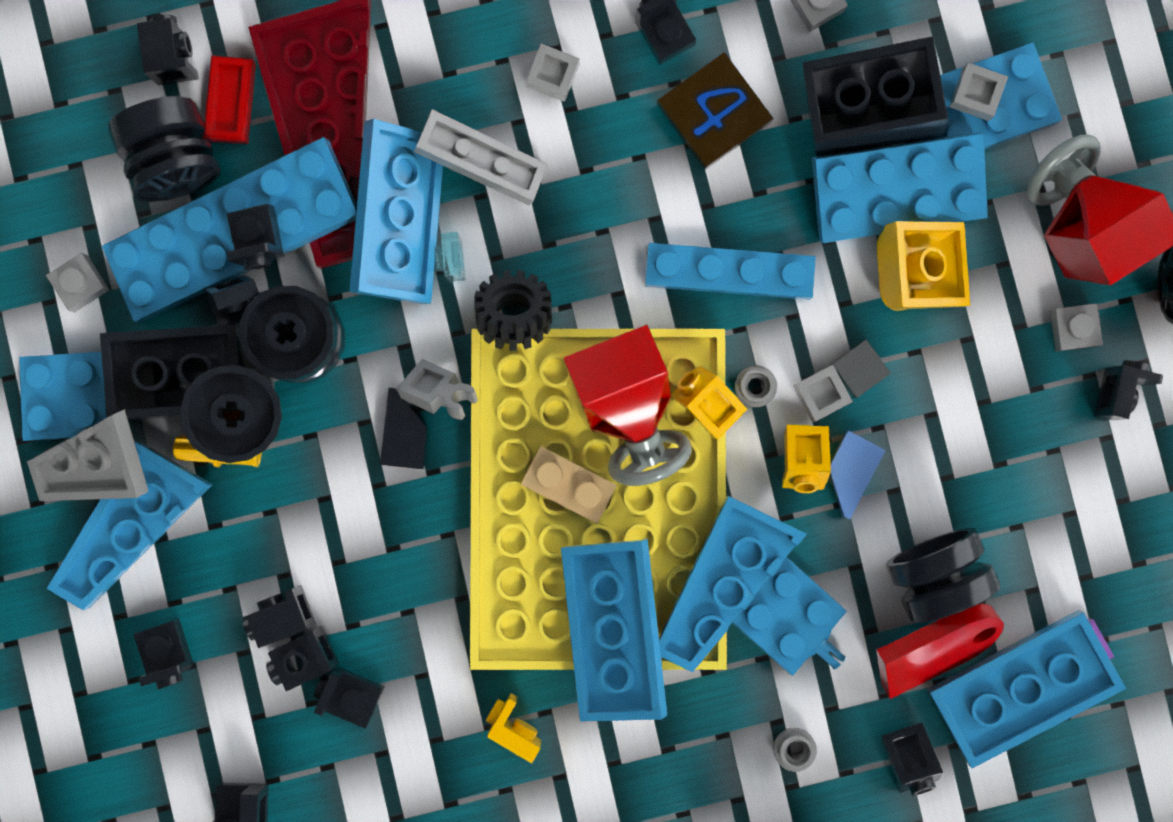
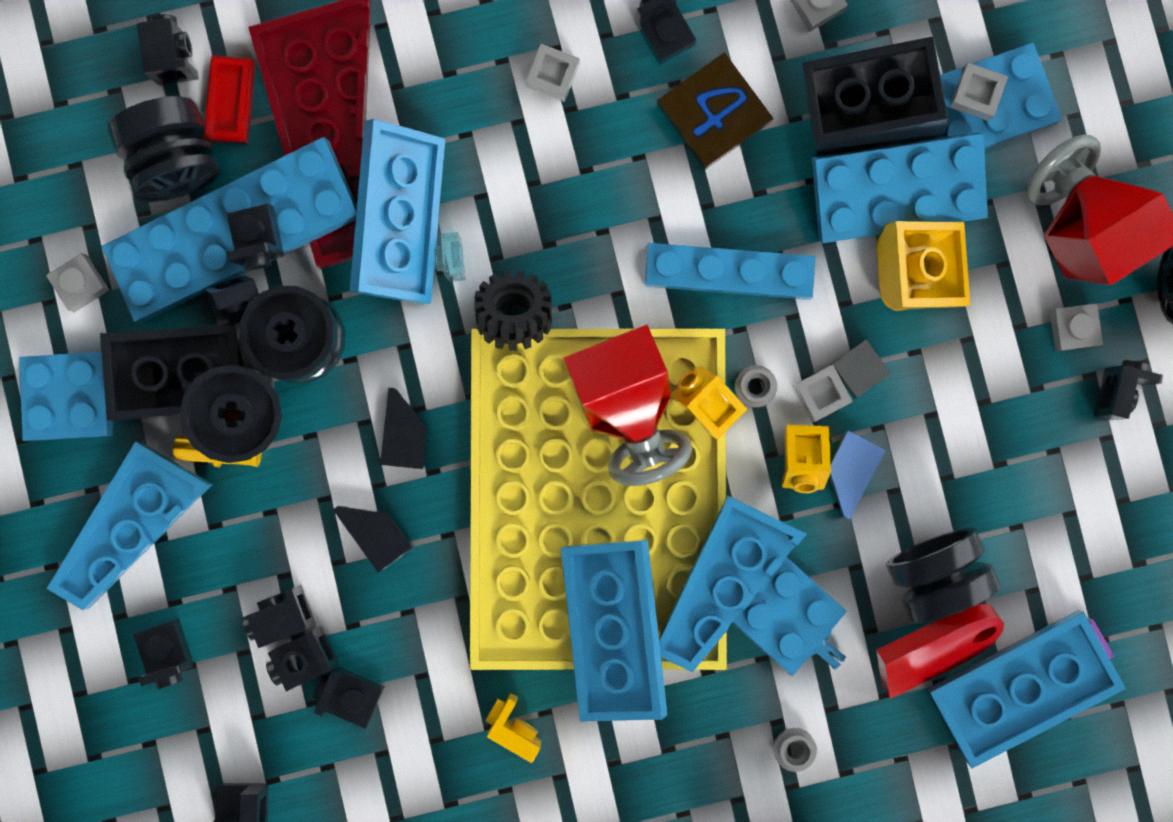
(91, 465): light grey wing -> none
(375, 534): none -> black tile
(434, 386): light grey plate -> none
(480, 157): light grey plate -> none
(568, 484): tan plate -> none
(912, 759): black bracket -> none

